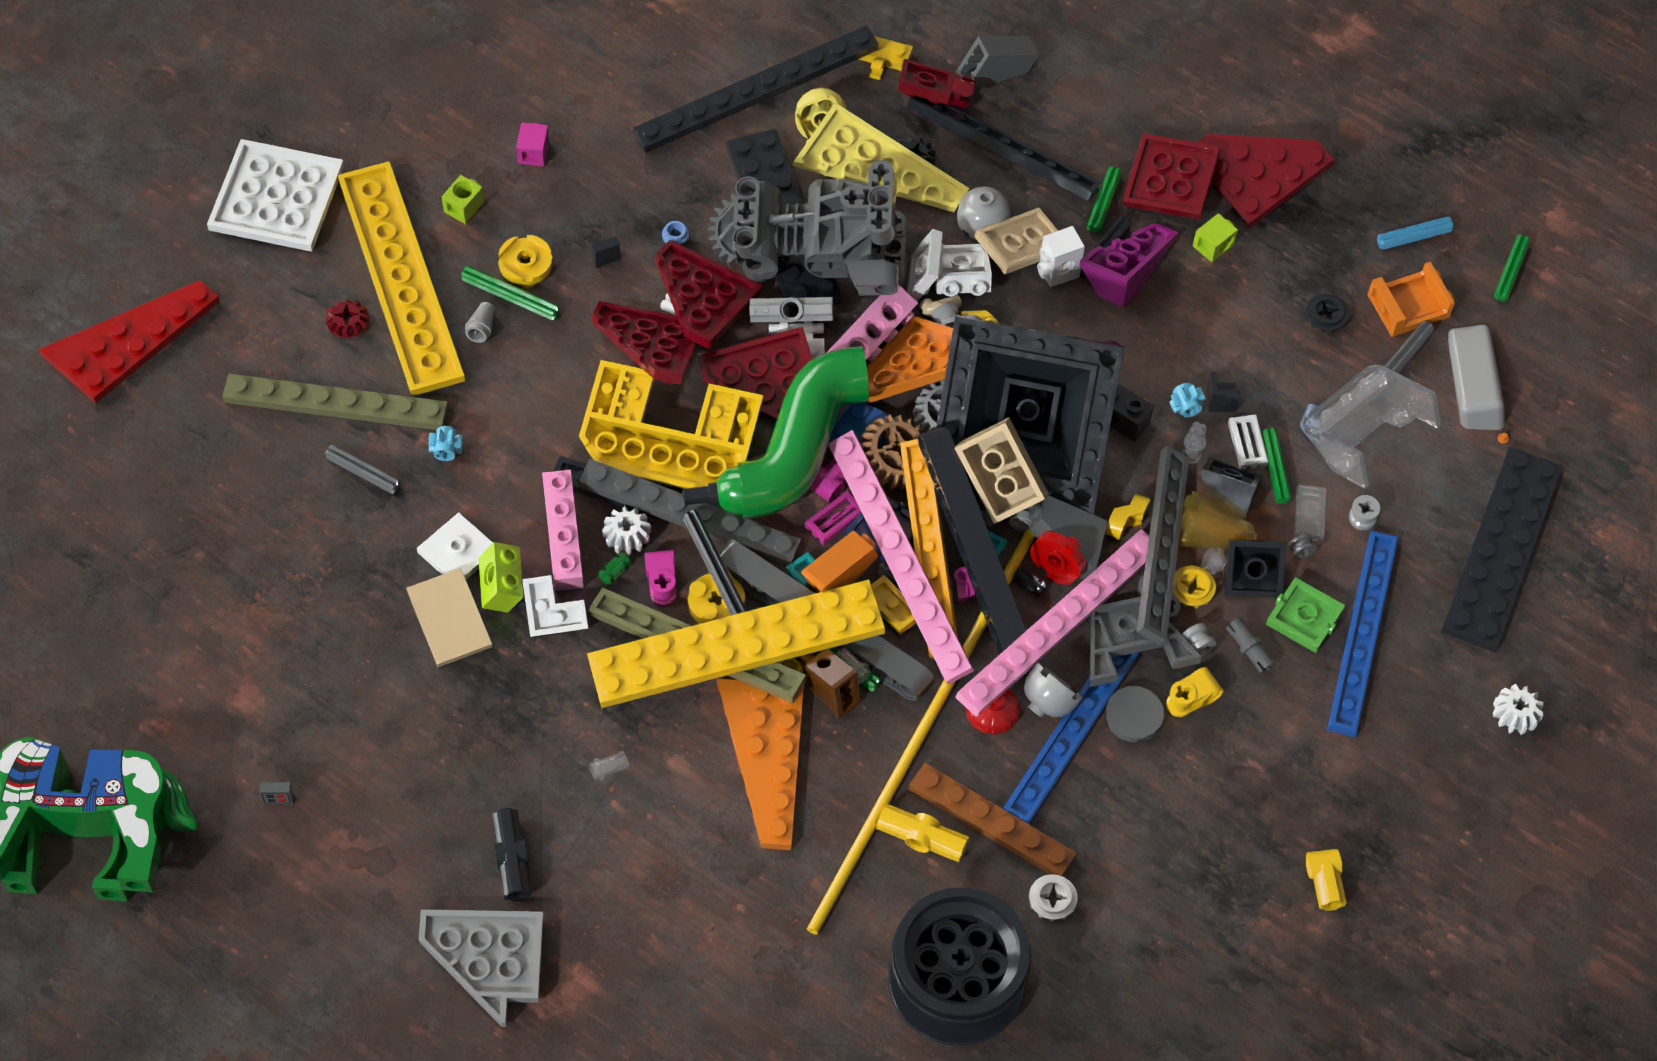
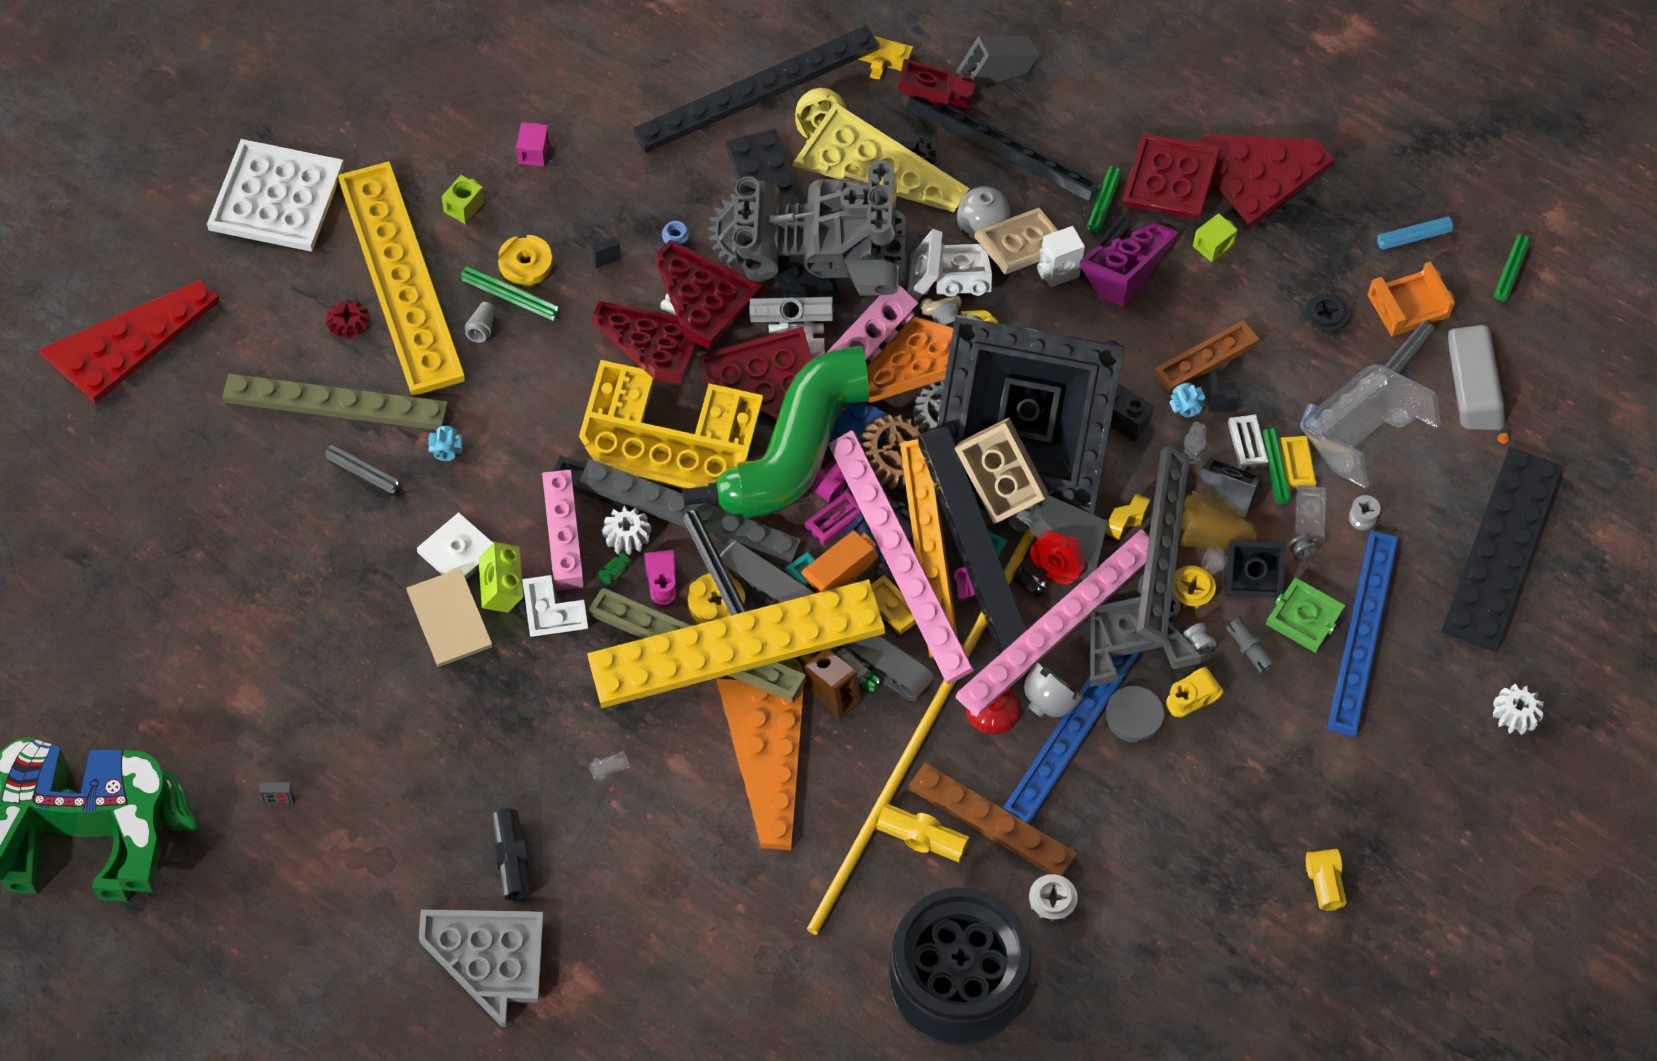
(1206, 356): none -> dark orange plate
(1298, 461): none -> yellow tile

